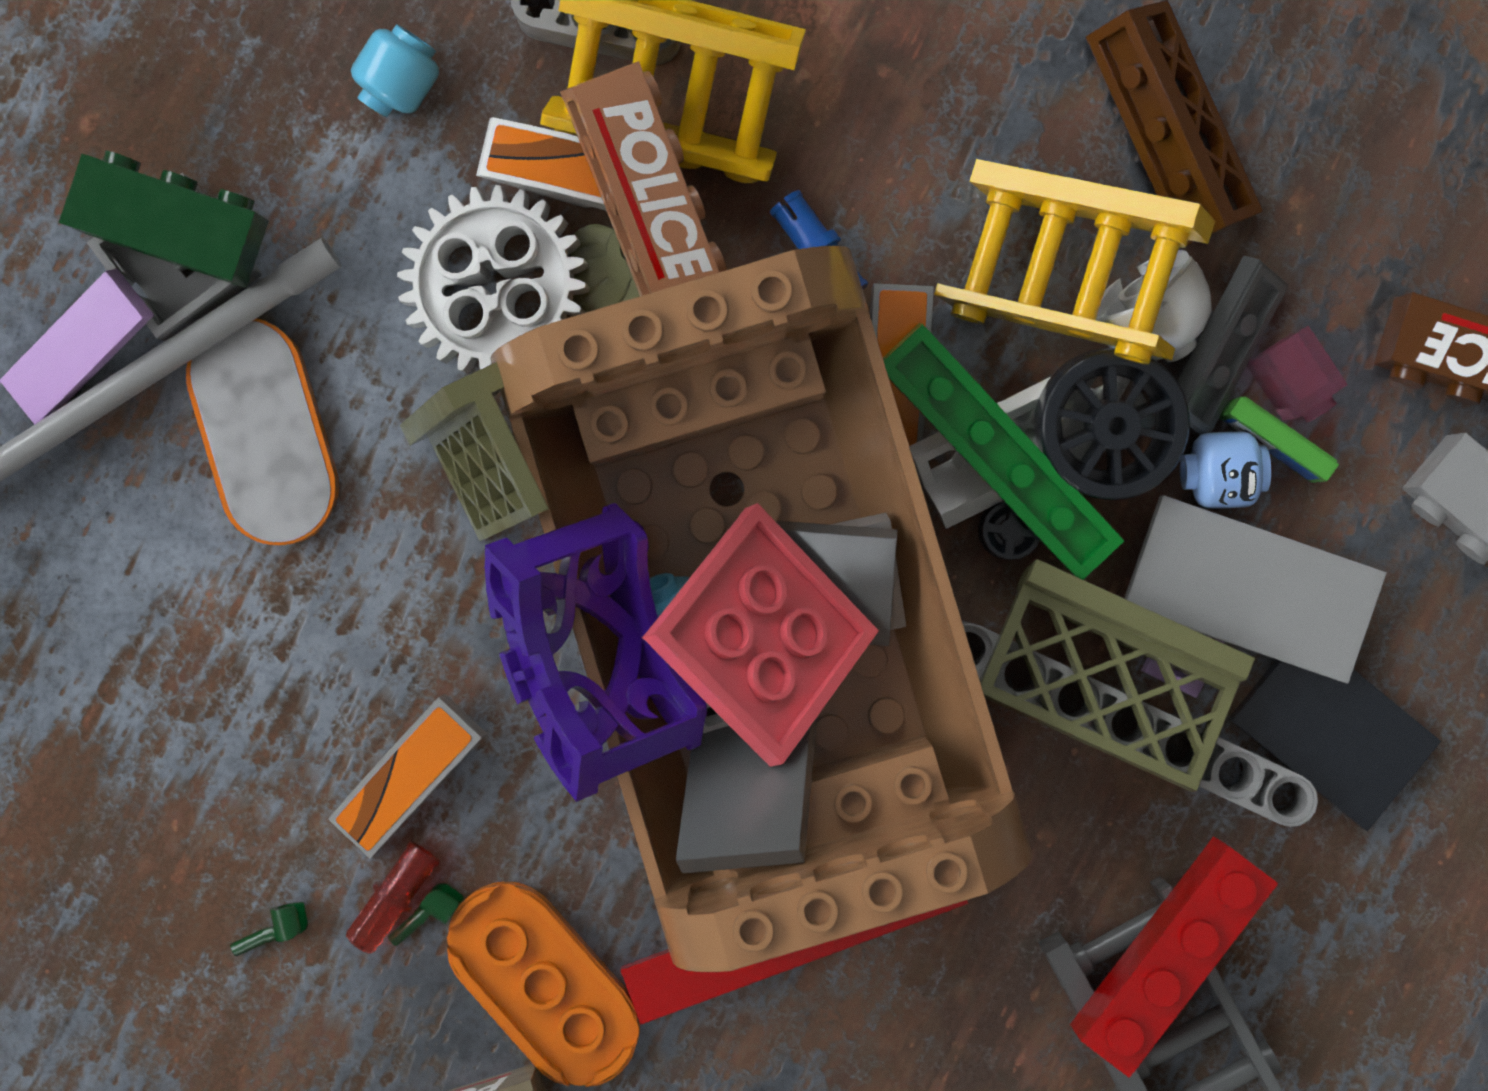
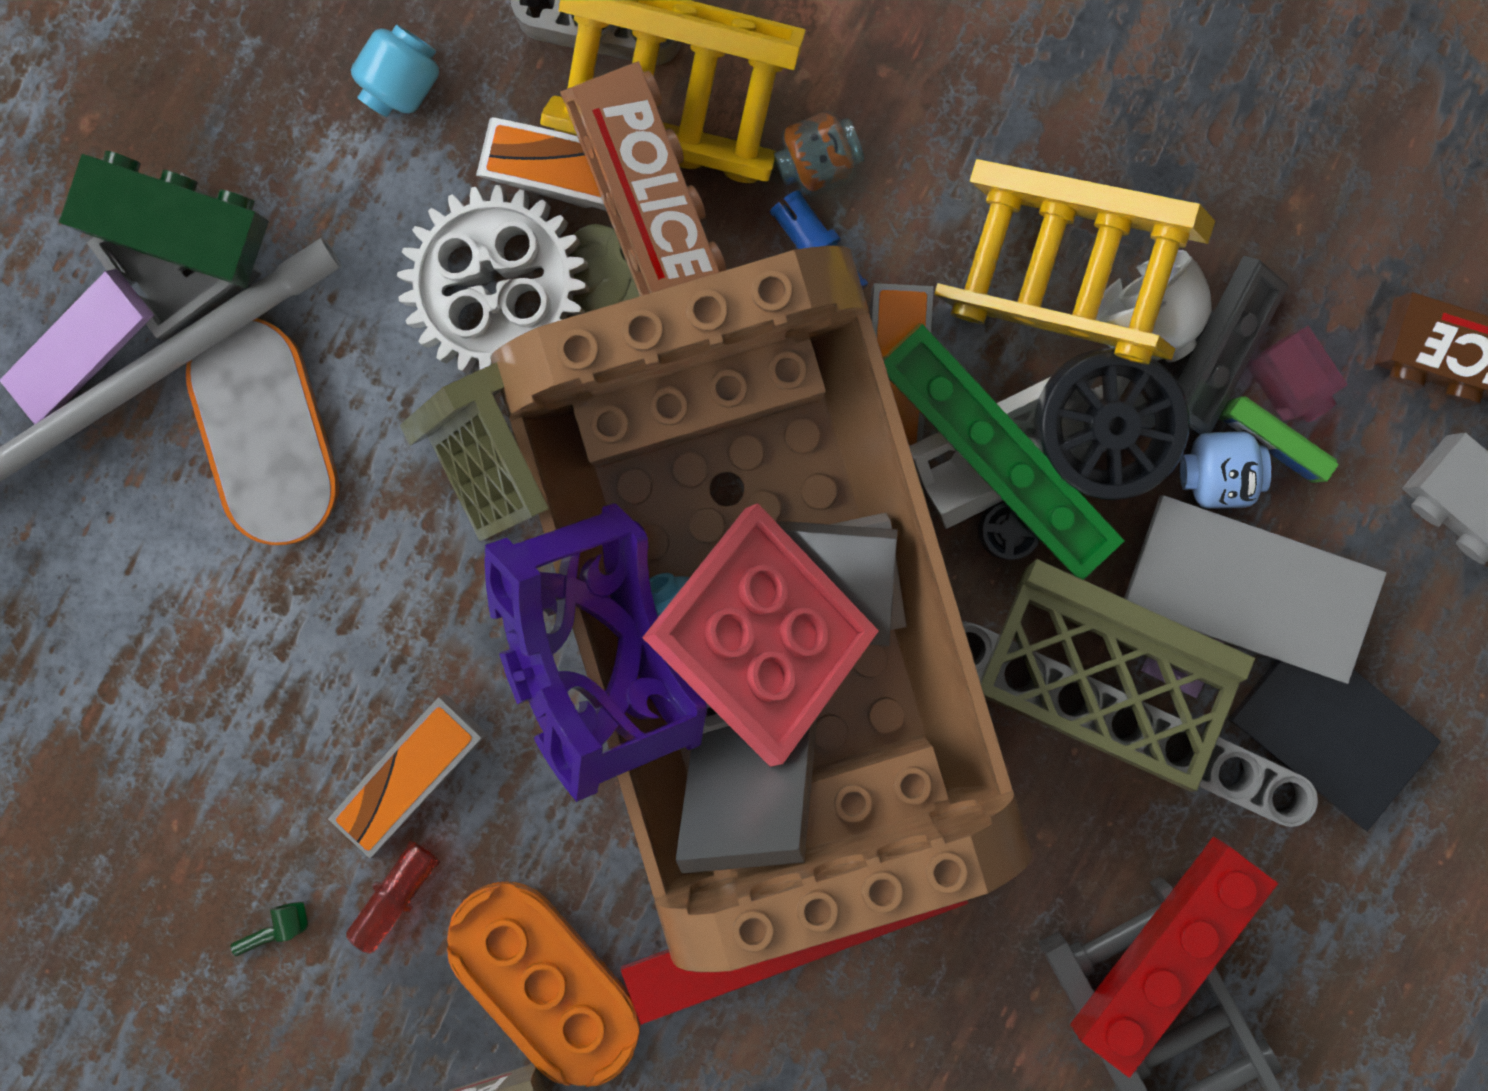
(439, 903): dark green hand -> none
(819, 153): none -> clear light blue head
(1166, 122): reddish brown fence -> none

